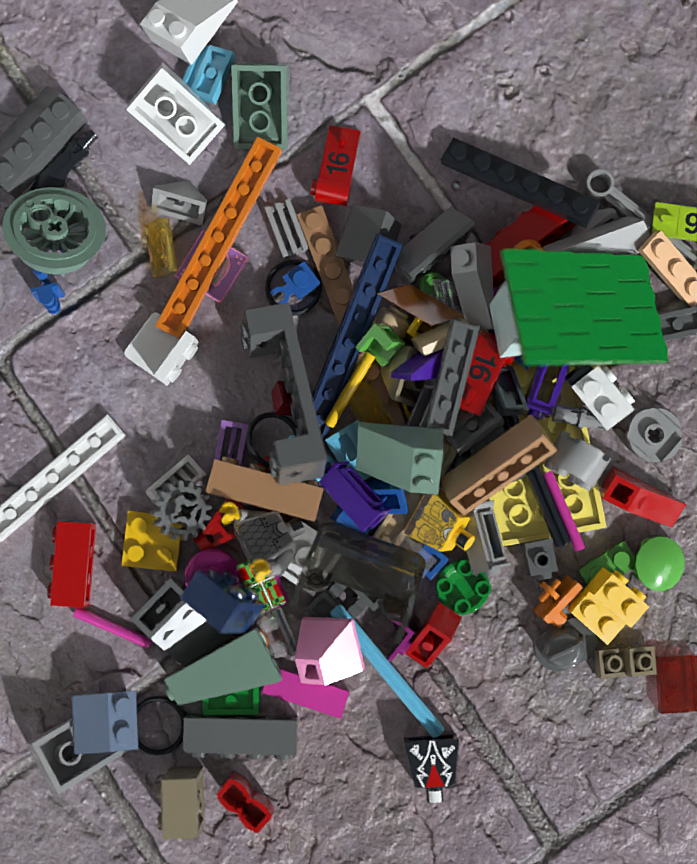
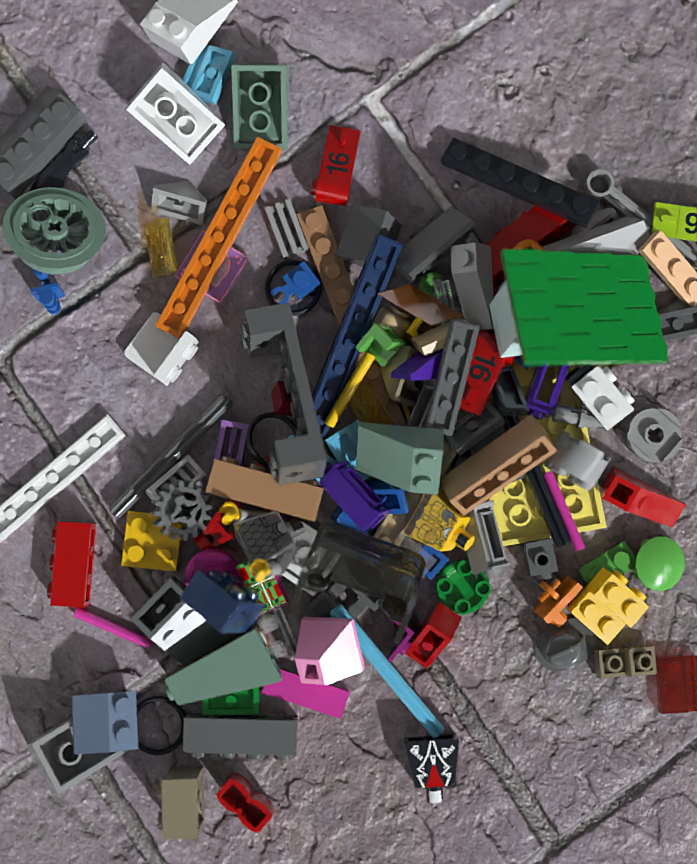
(171, 456): none -> dark grey axle

